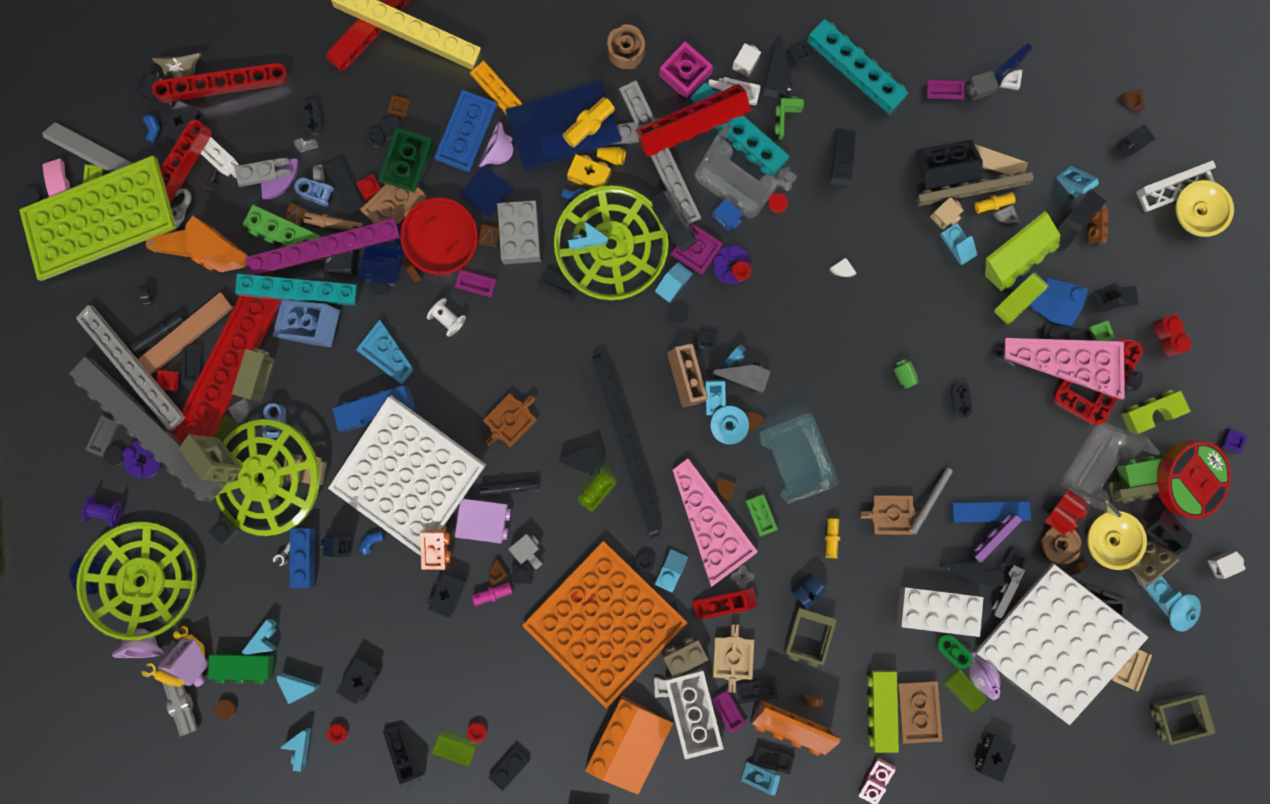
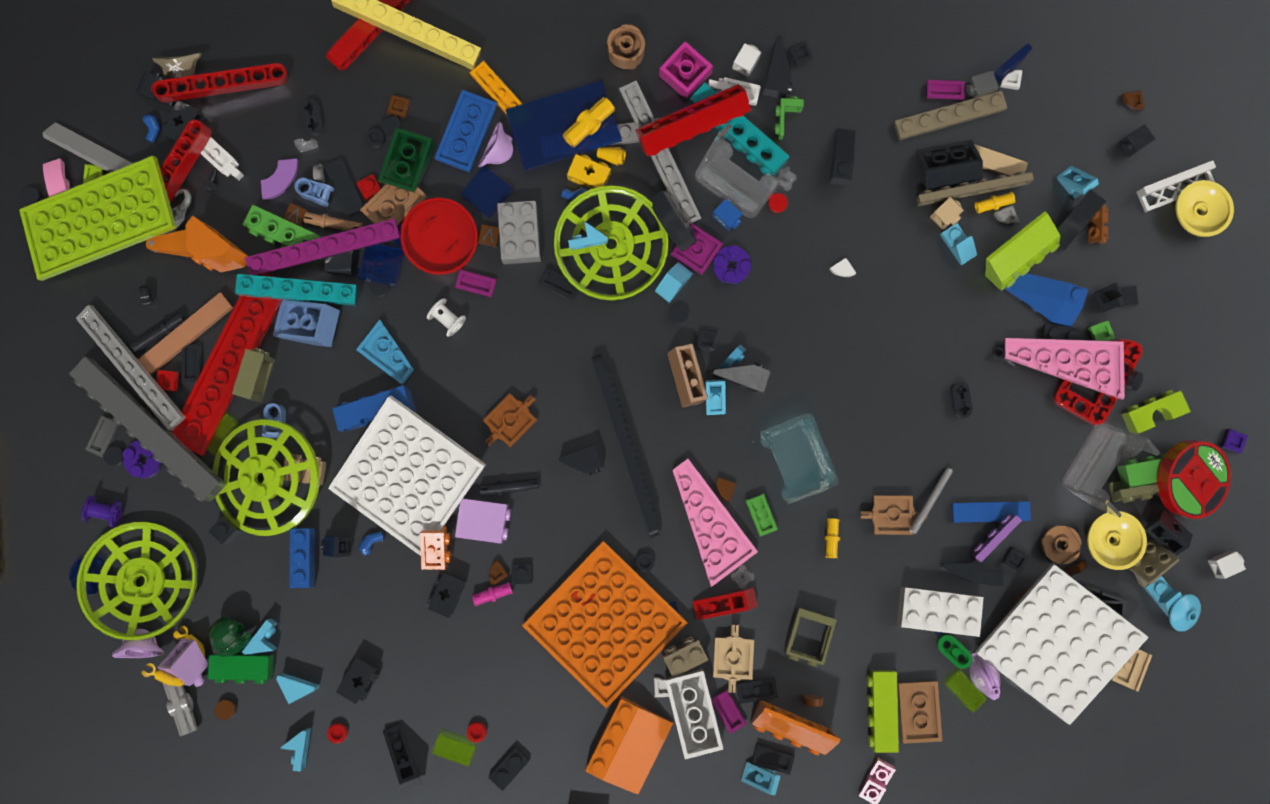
(202, 450): olive window -> none
(224, 638): none -> dark green helmet
(240, 411): clear tile -> none
(261, 172): light grey hinge -> none
(283, 555): white hand -> none
(411, 270): reddish brown tile -> none
(526, 549): light grey brick -> none
(597, 491): clear neon green plate -> none
(671, 570): medium azure slope -> none
(736, 432): medium azure dish -> none
(741, 271): red tile -> none
(754, 420): reddish brown tile -> none
(809, 591): dark blue wheel -> none
(858, 76): teal brick -> none
(906, 373): bright green brick -> none
(950, 115): none -> dark tan plate
(994, 767): black brick -> none
(1008, 591): light grey hinge -> none
(1021, 298): lime beam -> none
(1066, 513): red brick -> none
(1172, 334): red brick -> none
(1201, 713): olive window -> none

